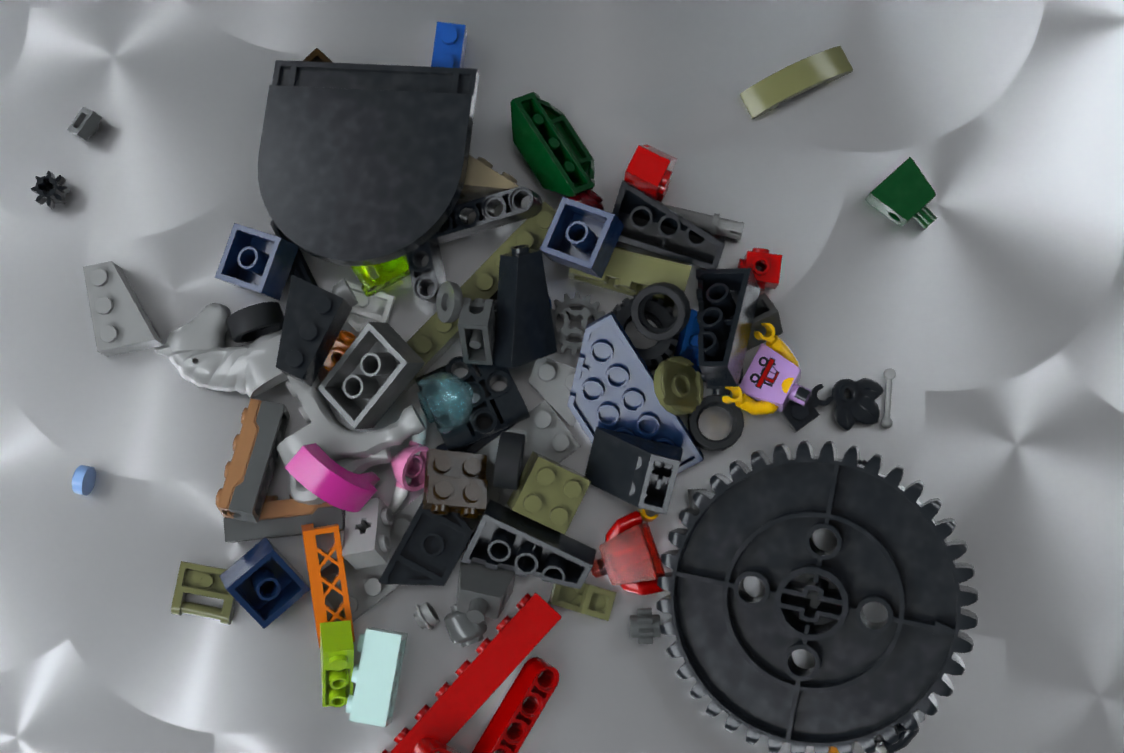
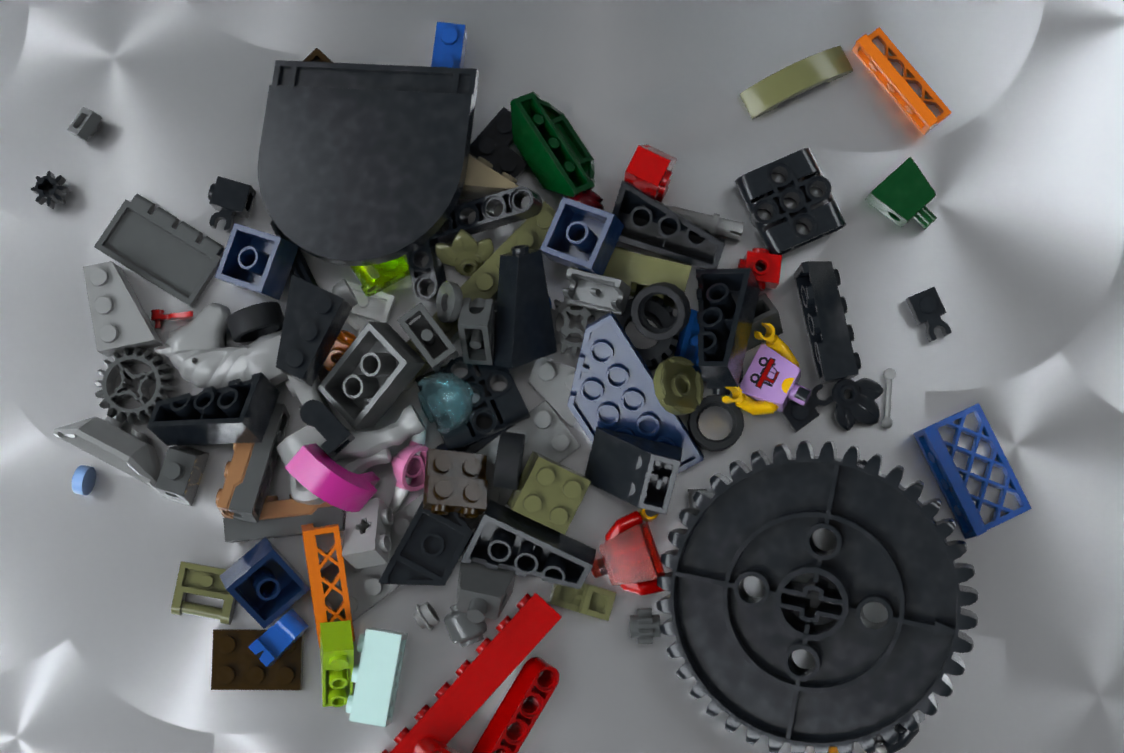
(114, 446): none -> light grey wedge
(123, 391): none -> dark grey gear
(158, 315): none -> red piece
(160, 252): none -> dark grey hinge
(181, 473): none -> dark grey torso
(217, 415): none -> black wedge
(231, 200): none -> black brick
(240, 669): none -> dark brown plate
(279, 638): none -> blue leg
(325, 422): none -> black leg
(428, 337): none -> dark grey brick
(465, 251): none -> olive plate
(494, 146): none -> black plate
(597, 292): none -> dark grey hinge
(765, 193): none -> black connector
(826, 322): none -> black wedge
(897, 85): none -> orange fence
(927, 309): none -> black plate
(954, 486): none -> blue fence

